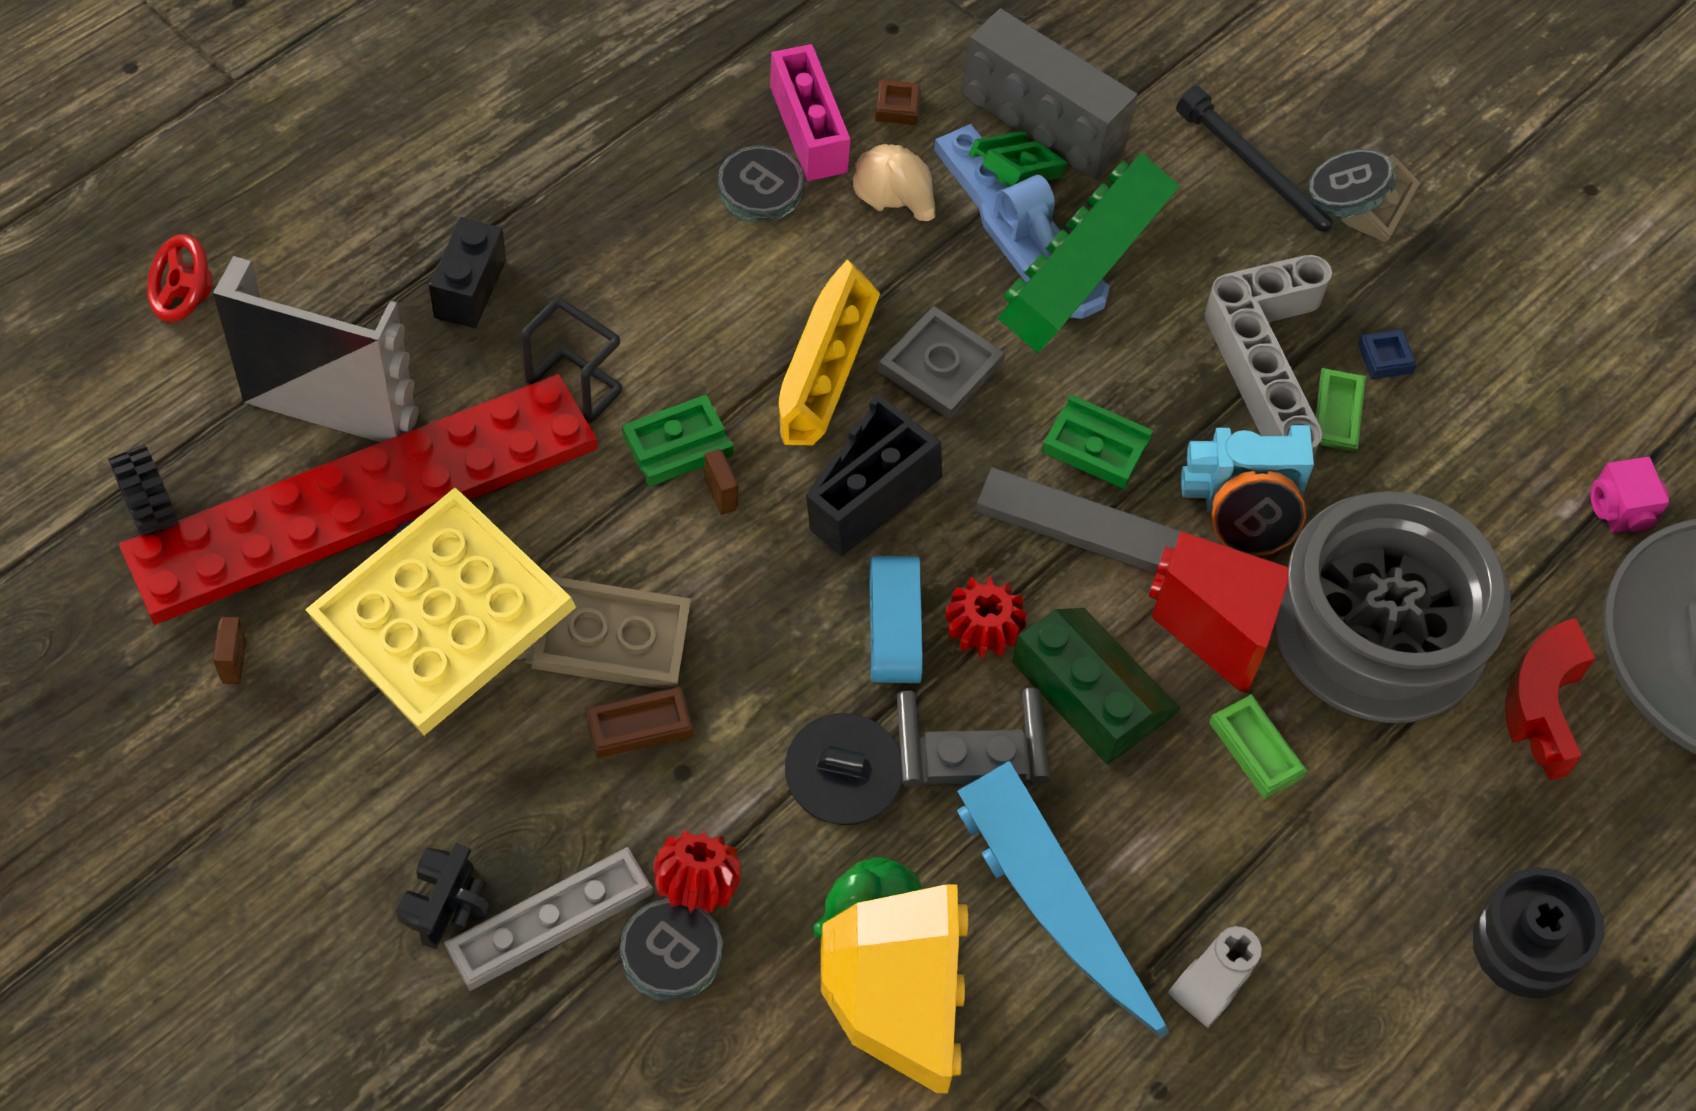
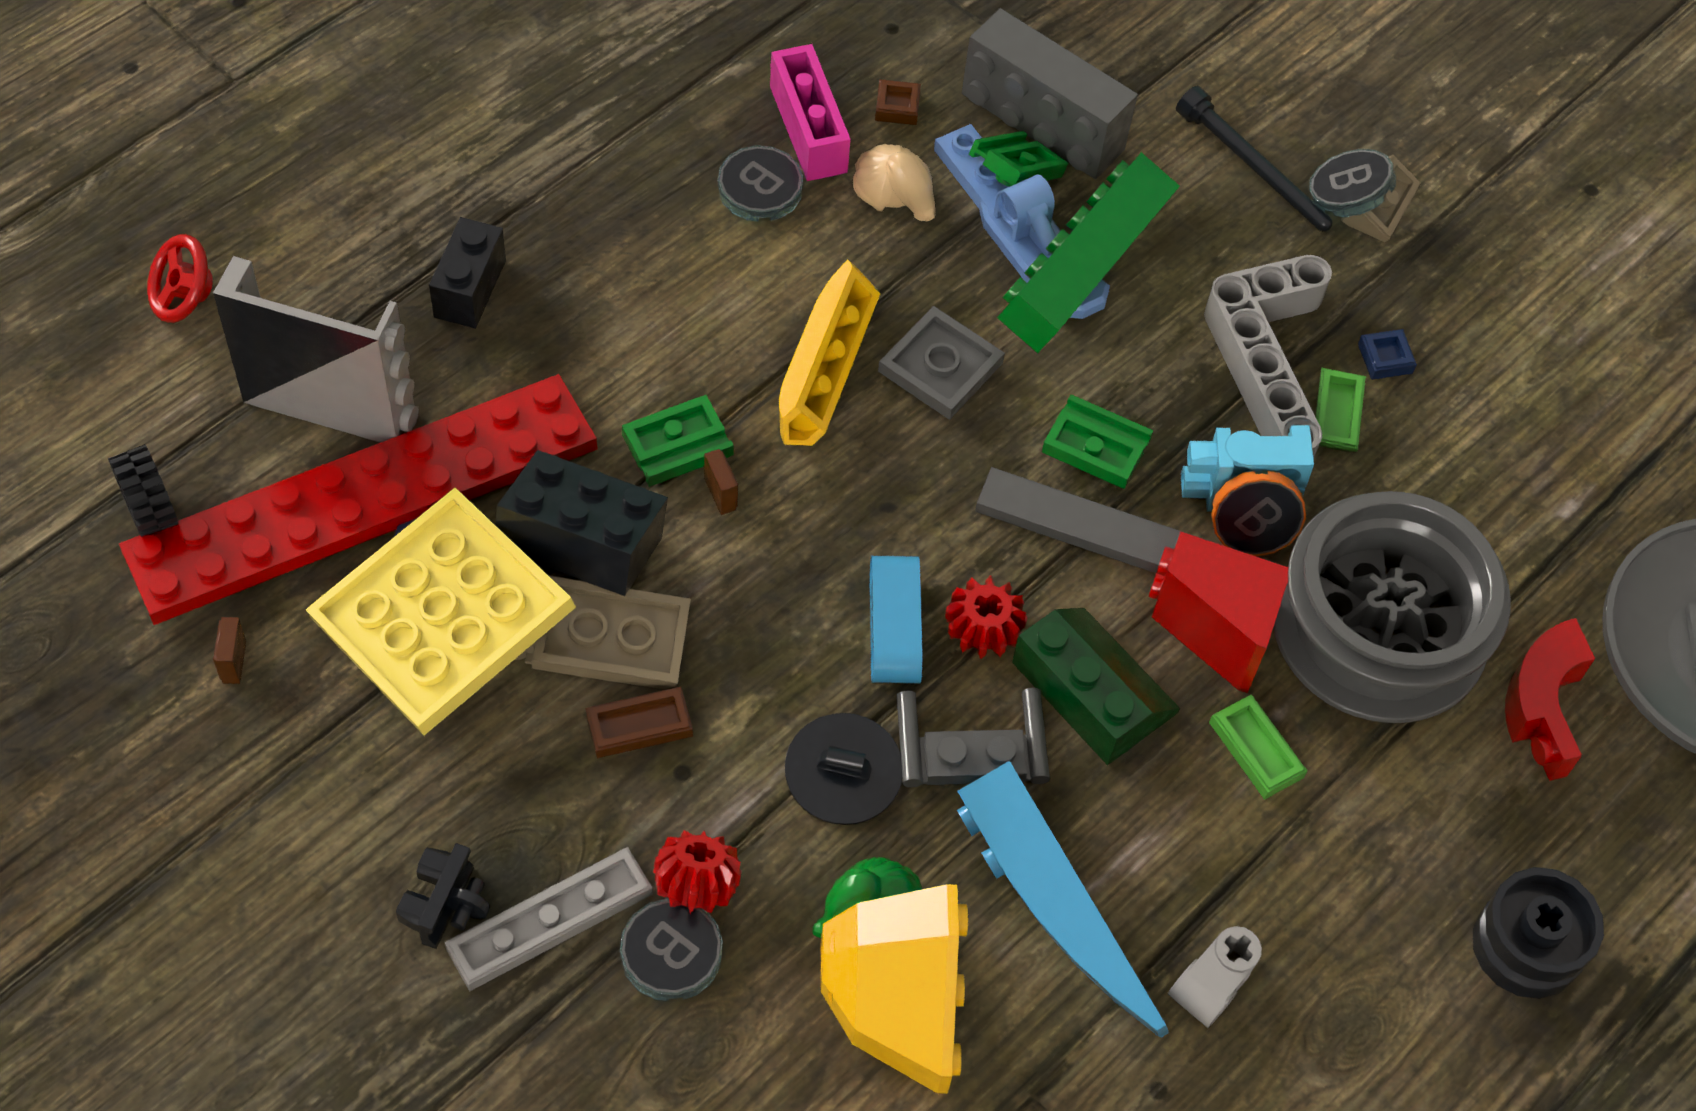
(582, 521): none -> black brick
(588, 367): black piece -> none
(873, 476): black wedge -> none
(1629, 495): dark pink brick -> none

